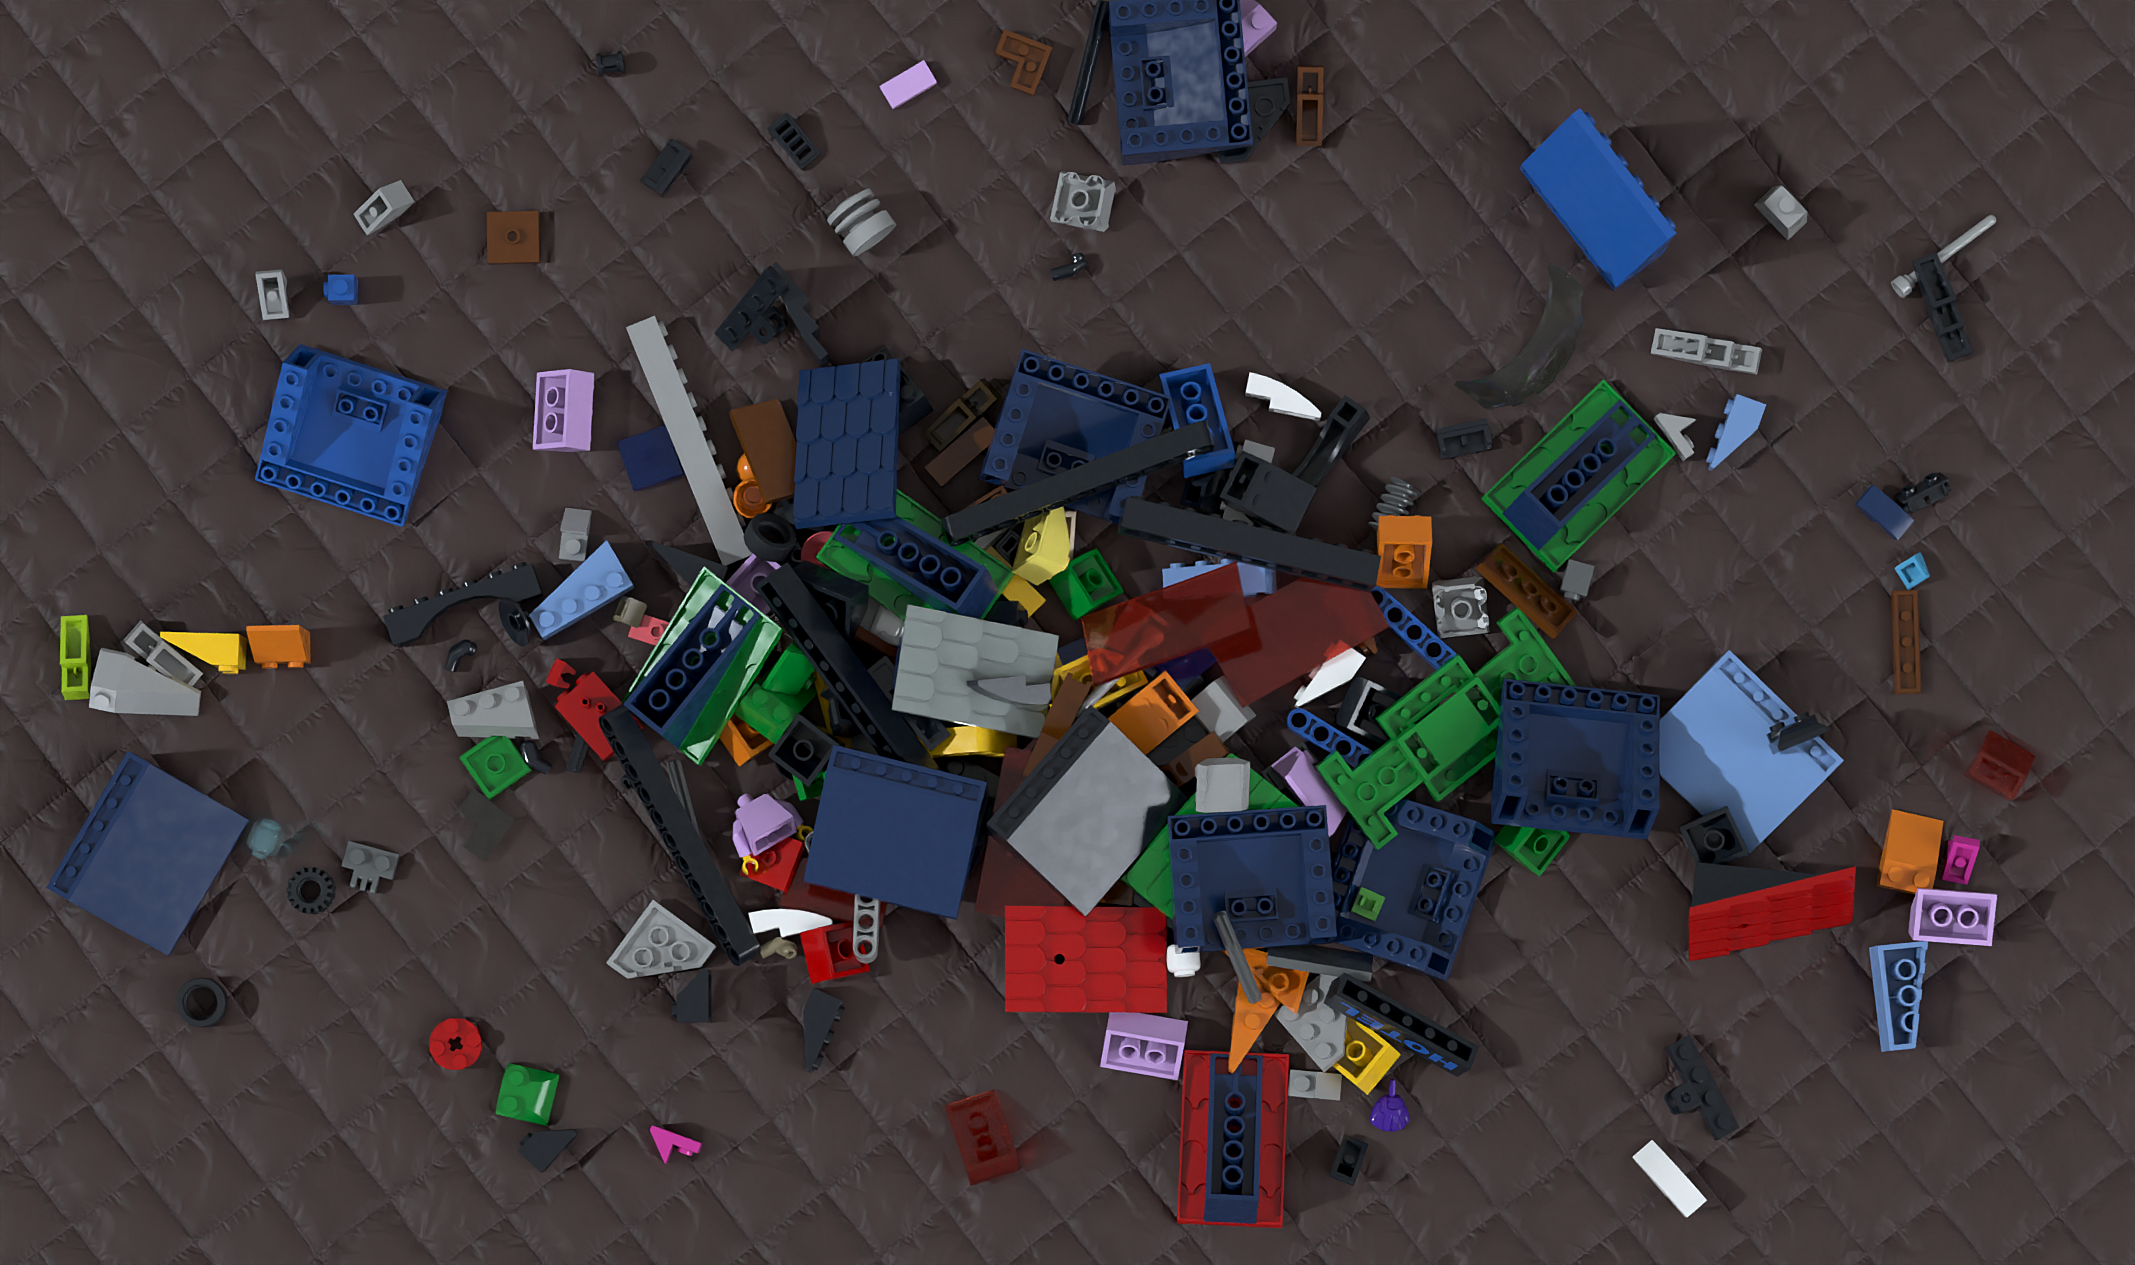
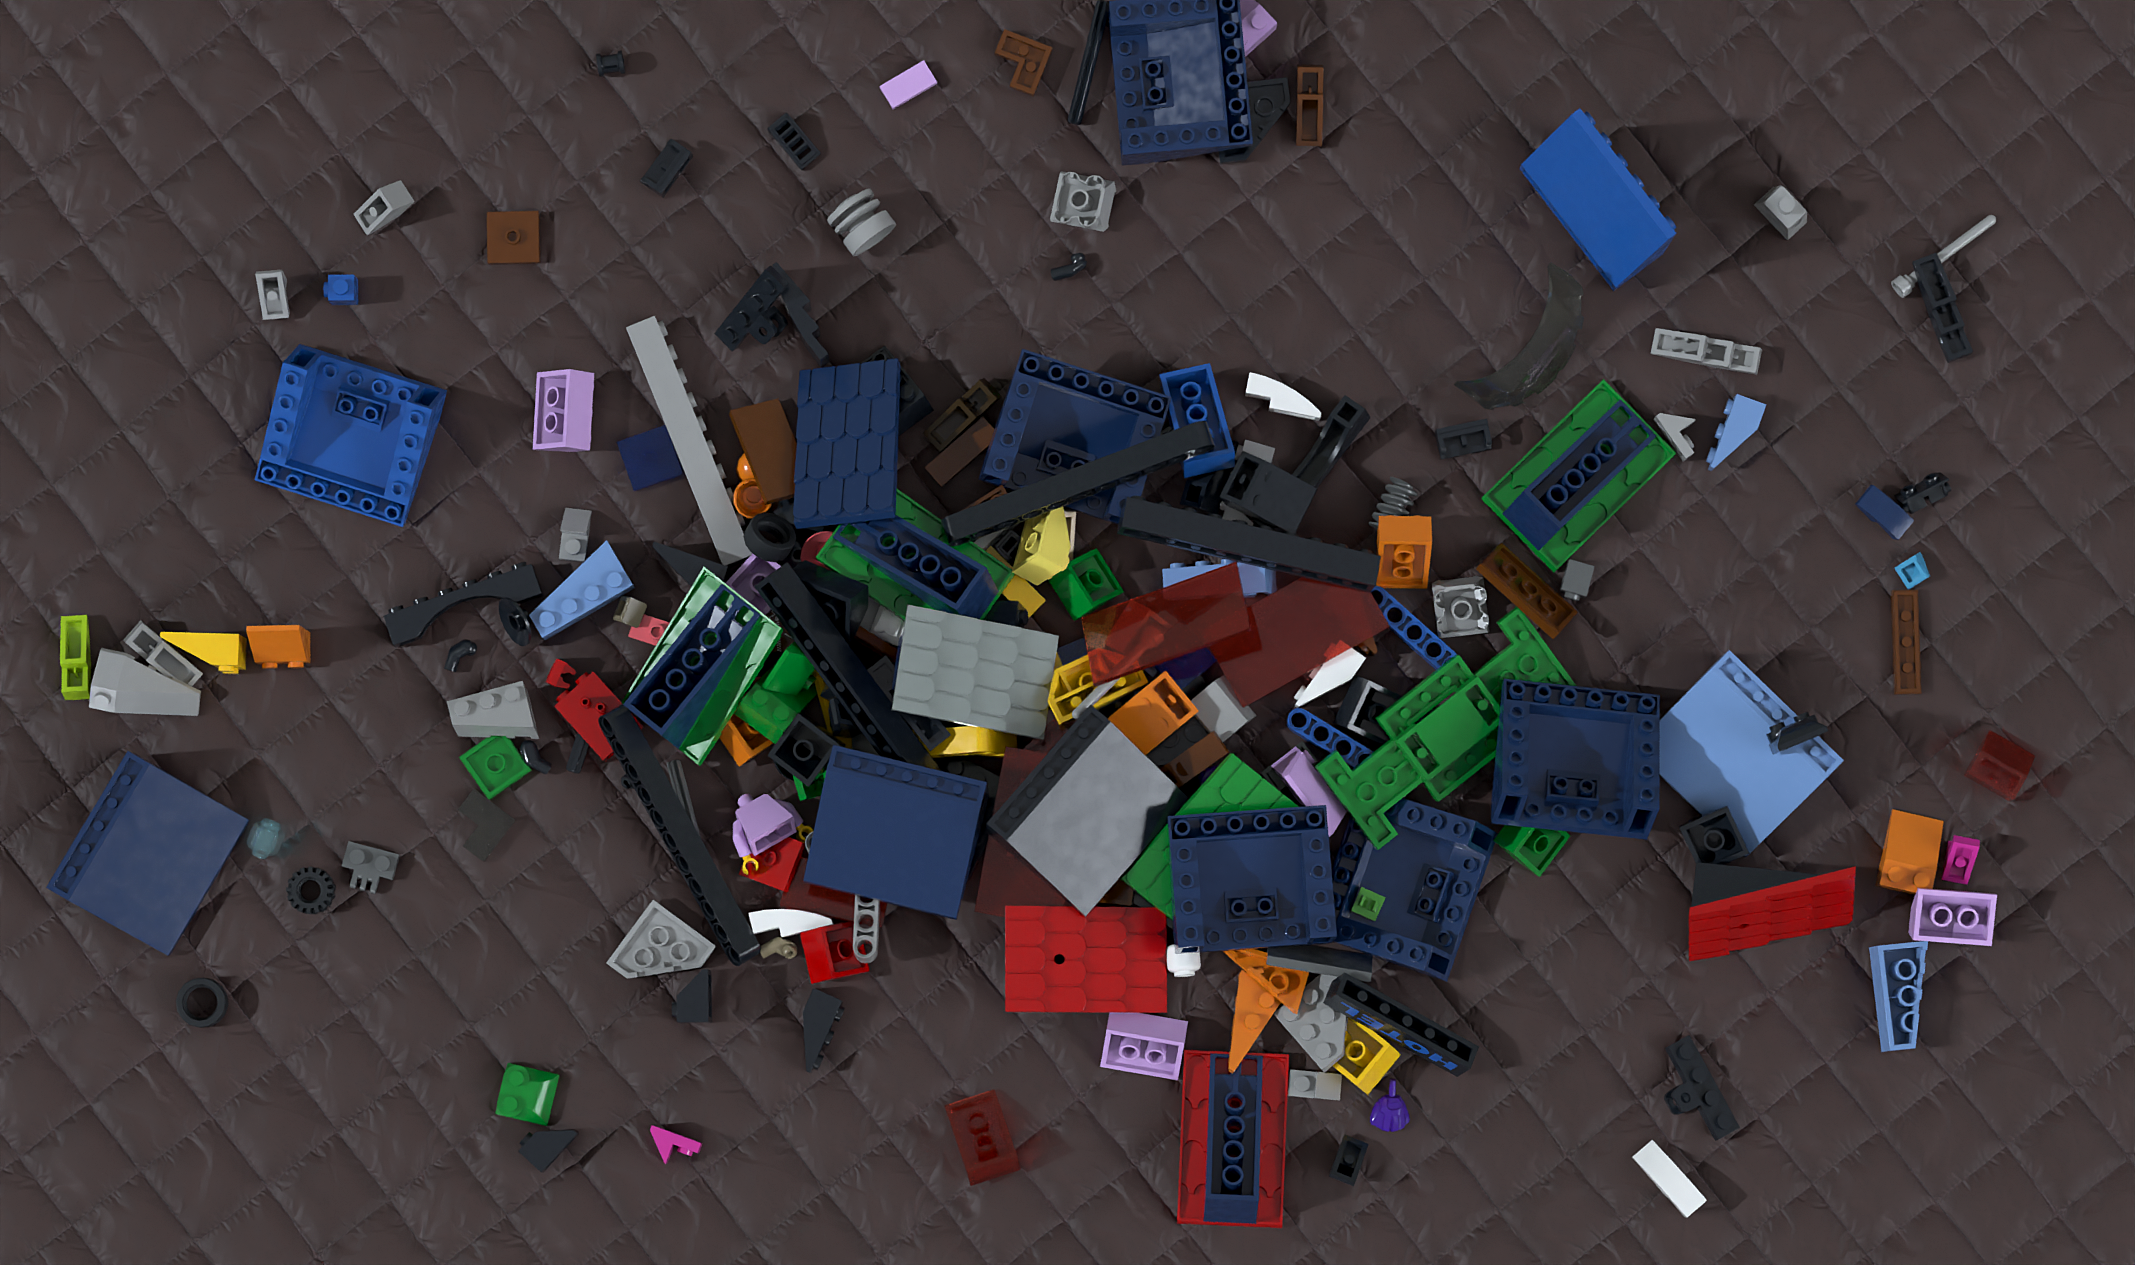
(470, 1040): red plate -> none
(1013, 690): slope -> none
(1059, 719): reddish brown piece -> none
(1222, 785): light grey slope -> none
(1237, 957): dark grey axle -> none

